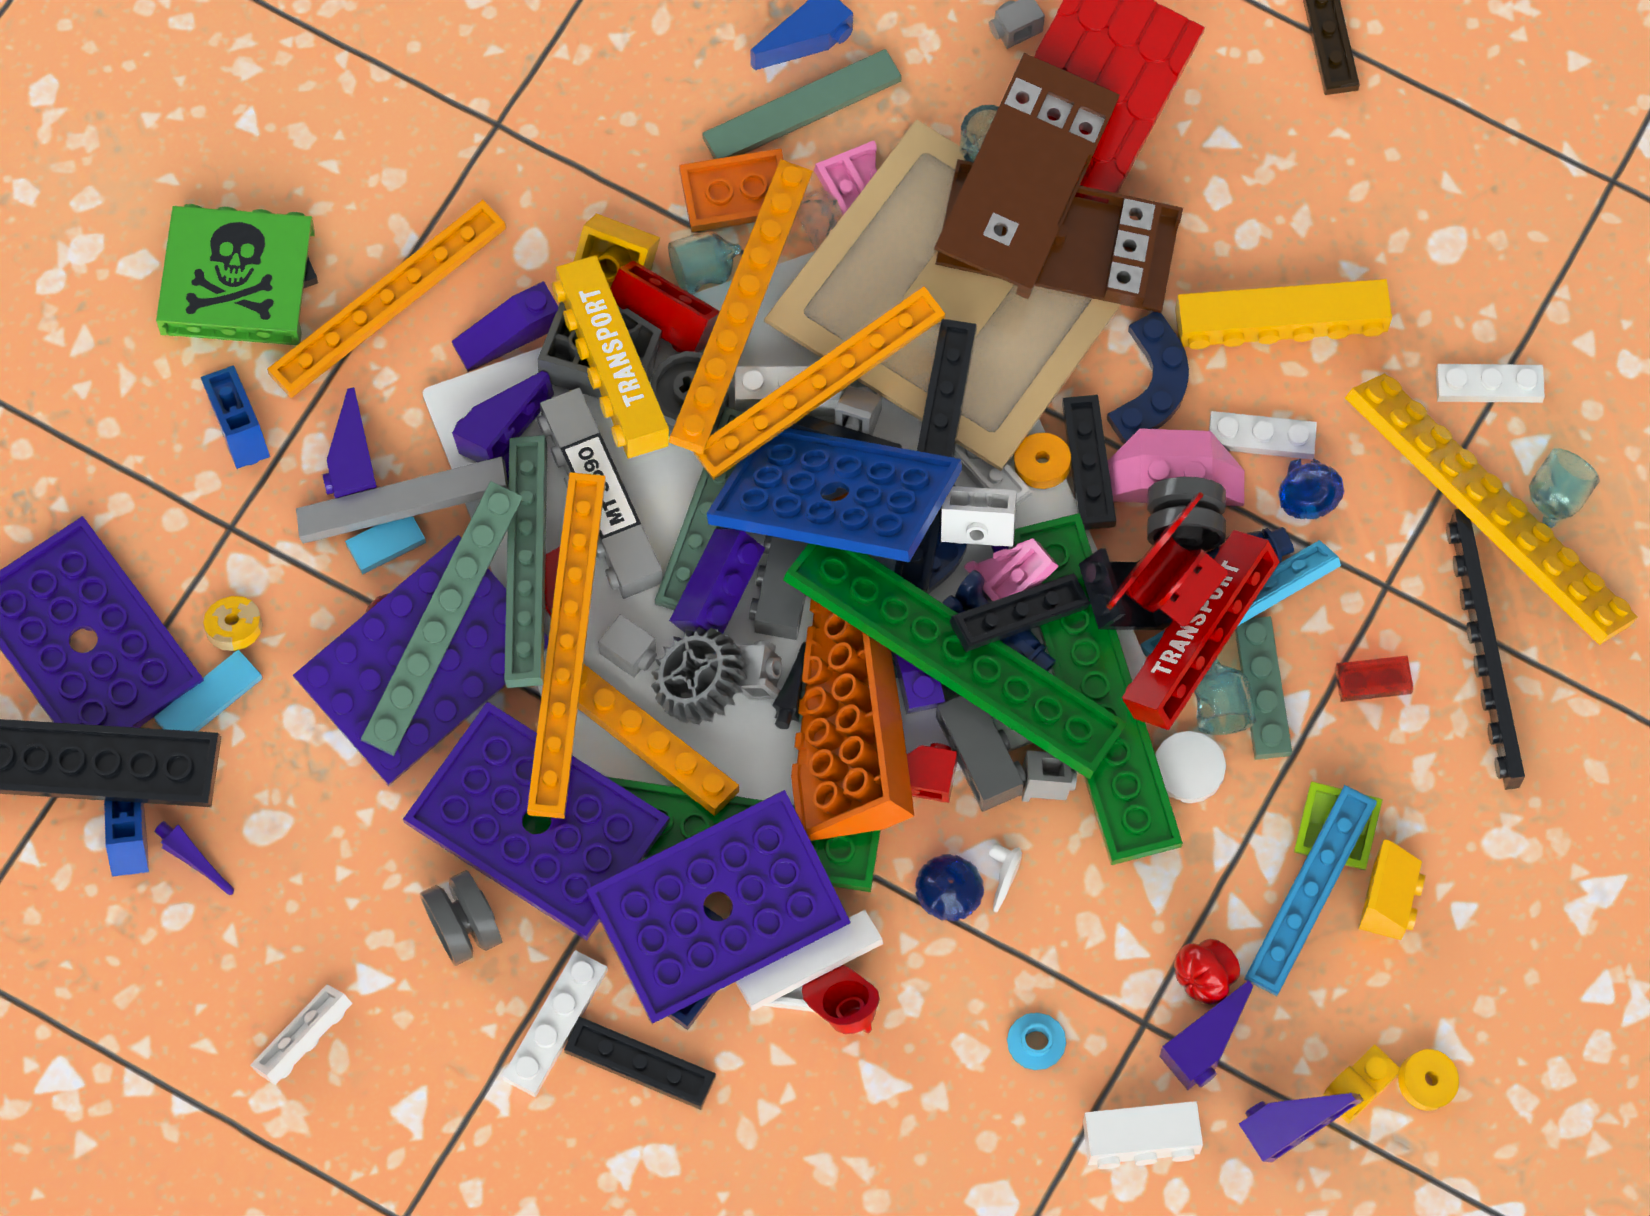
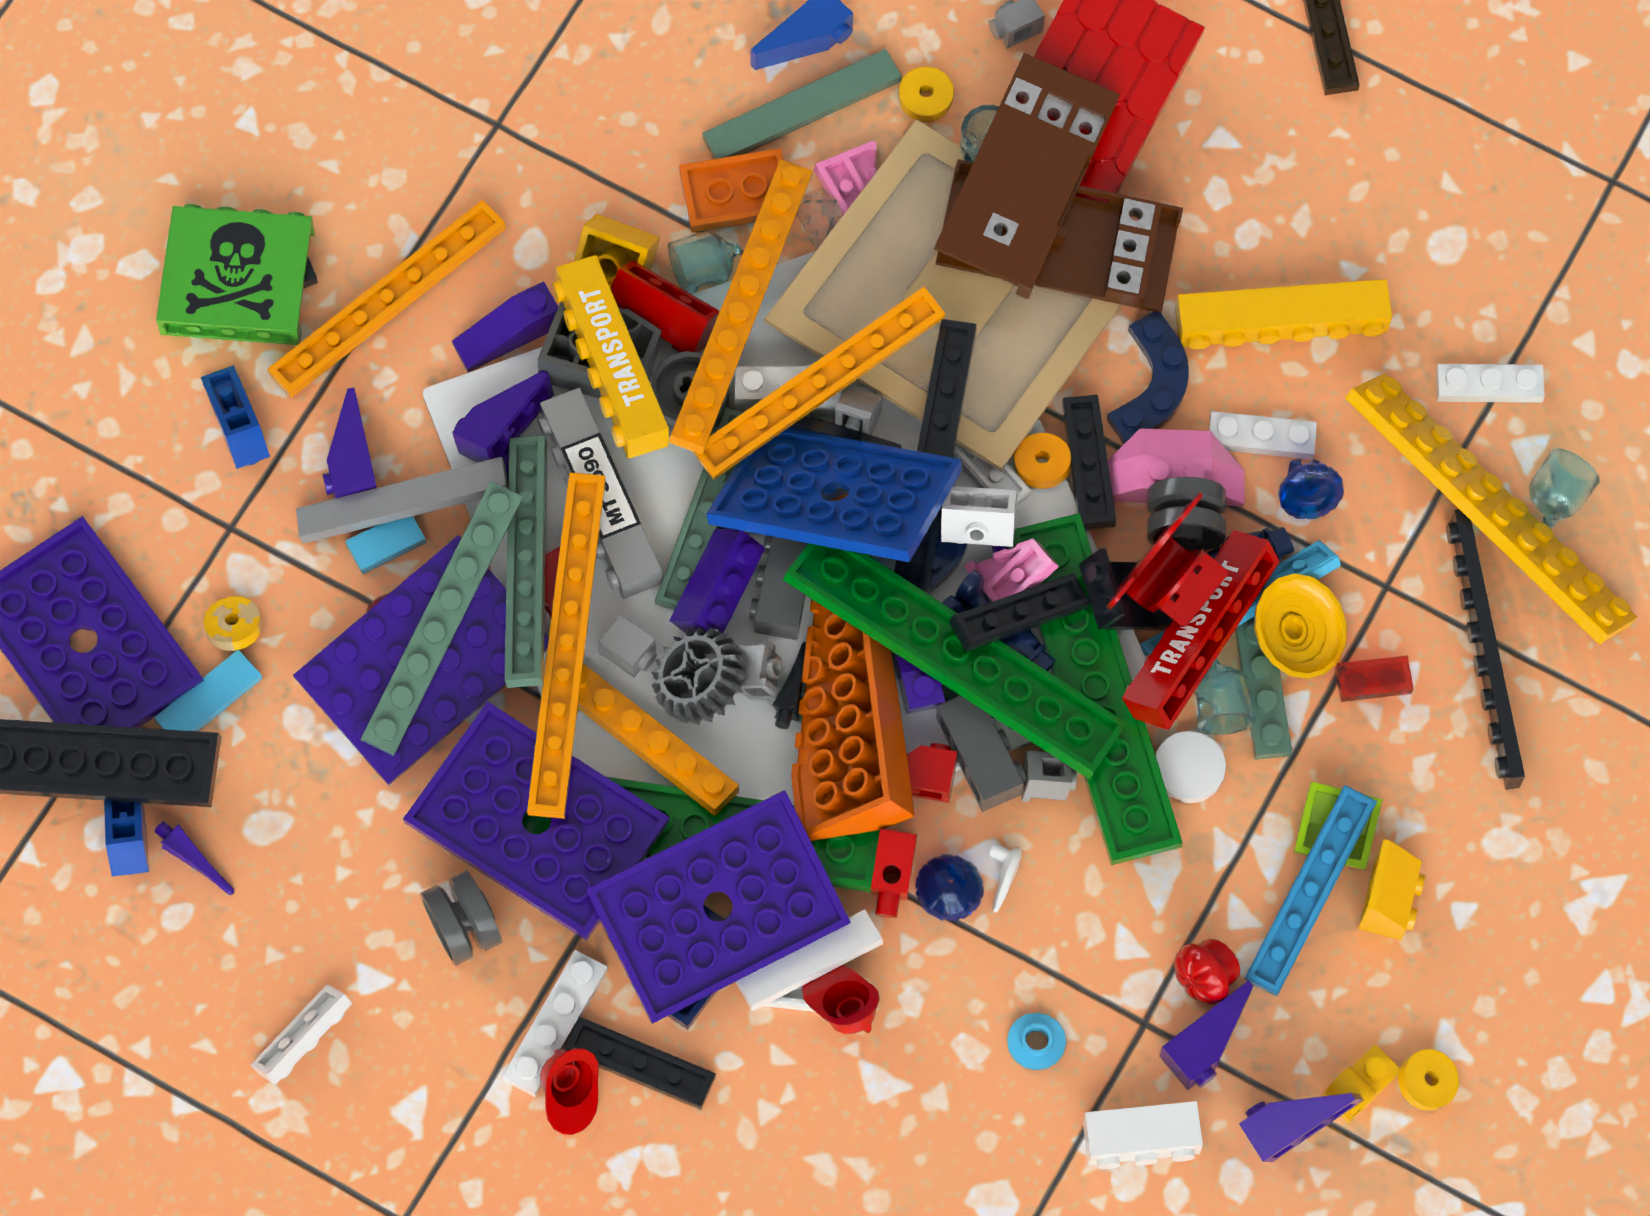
(570, 1089): none -> red piece
(896, 856): none -> red torso
(926, 108): none -> yellow piece
(1300, 626): none -> yellow hat

